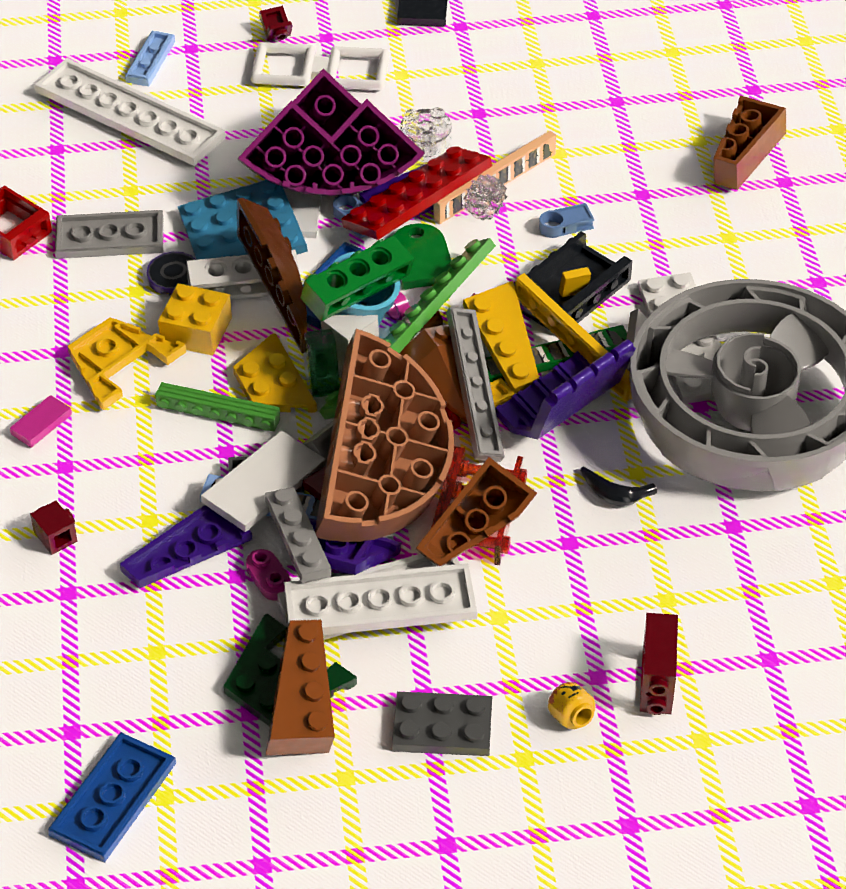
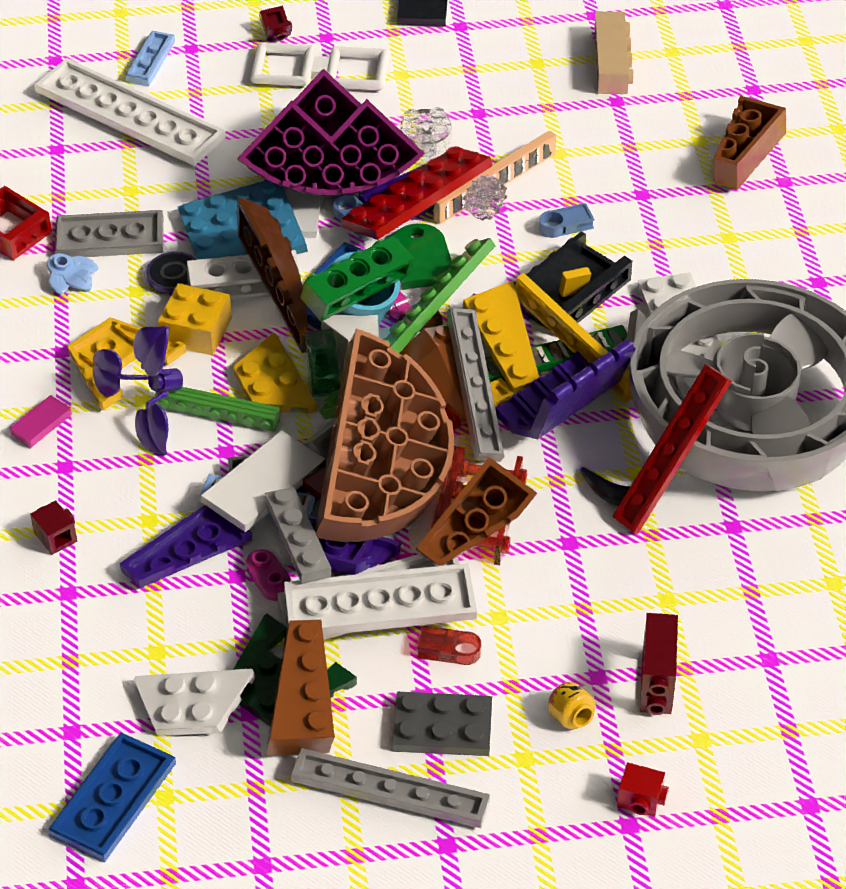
(73, 272): none -> light blue plate
(150, 350): none -> dark purple plant
(192, 700): none -> white wing
(391, 788): none -> light grey plate
(440, 645): none -> clear red piece
(612, 54): none -> tan brick
(642, 790): none -> red brick
(671, 448): none -> red tile

